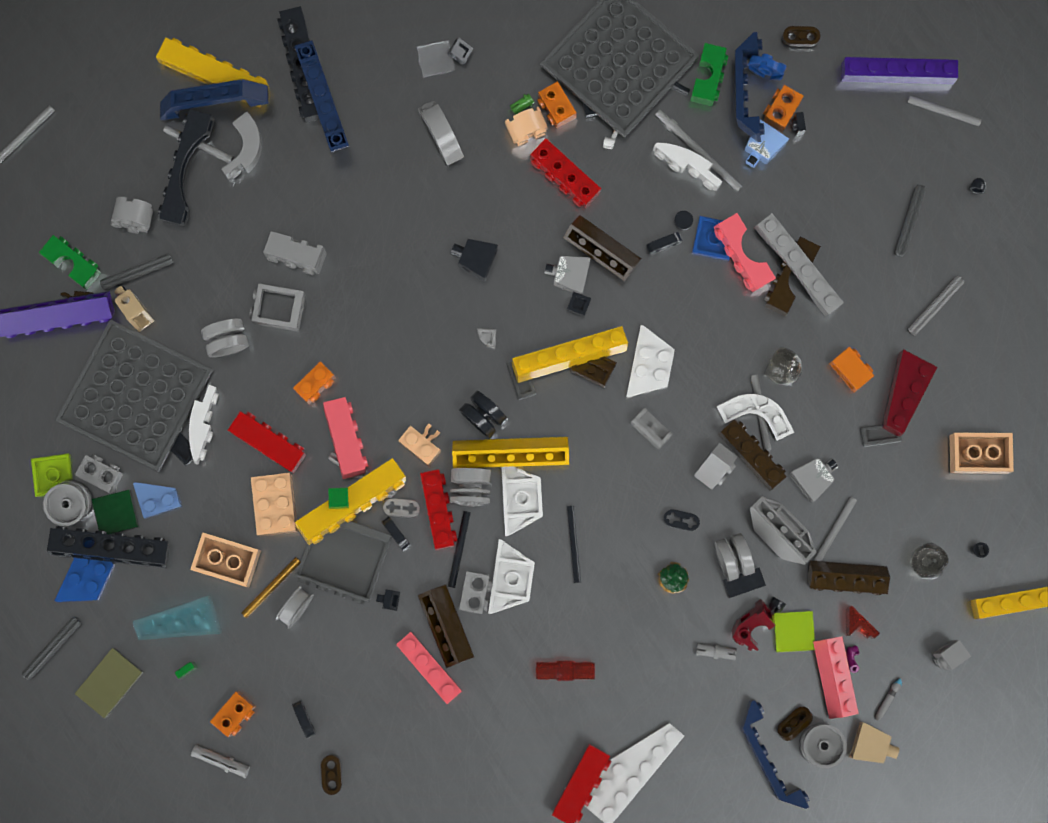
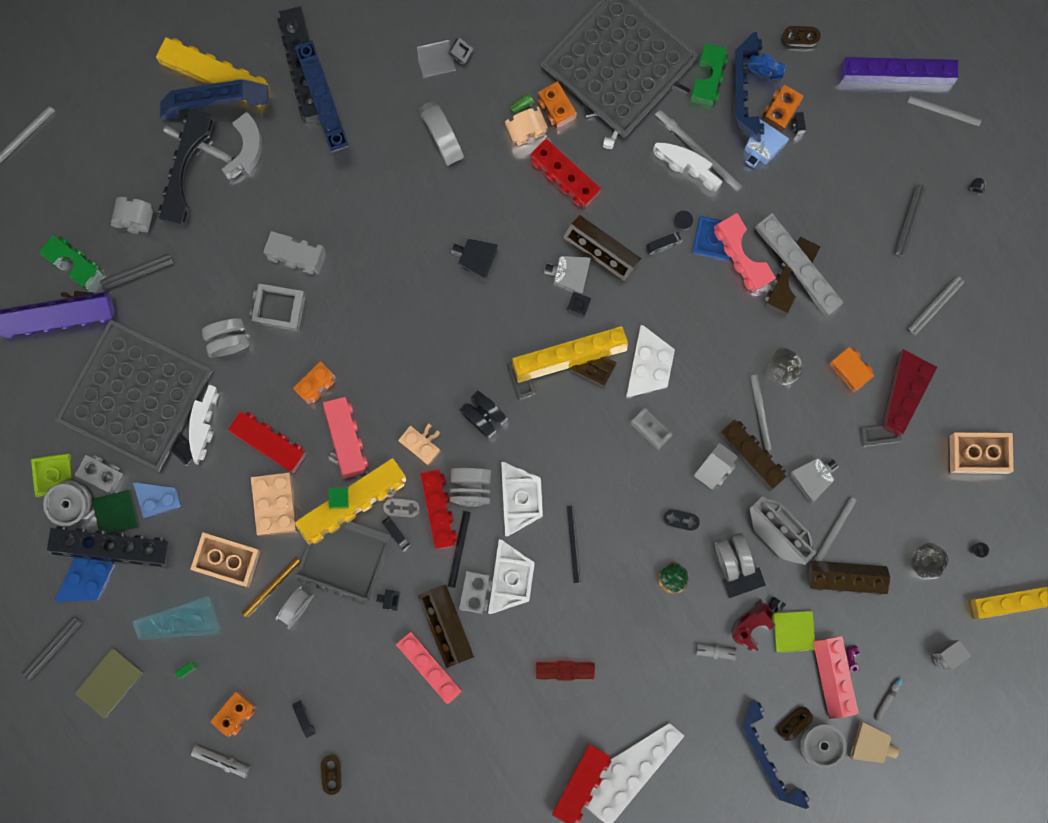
(132, 308): tan torso -> none
(487, 337): light grey tile -> none
(510, 452): yellow brick -> none
(757, 405): white plate -> none
(855, 620): clear red slope -> none

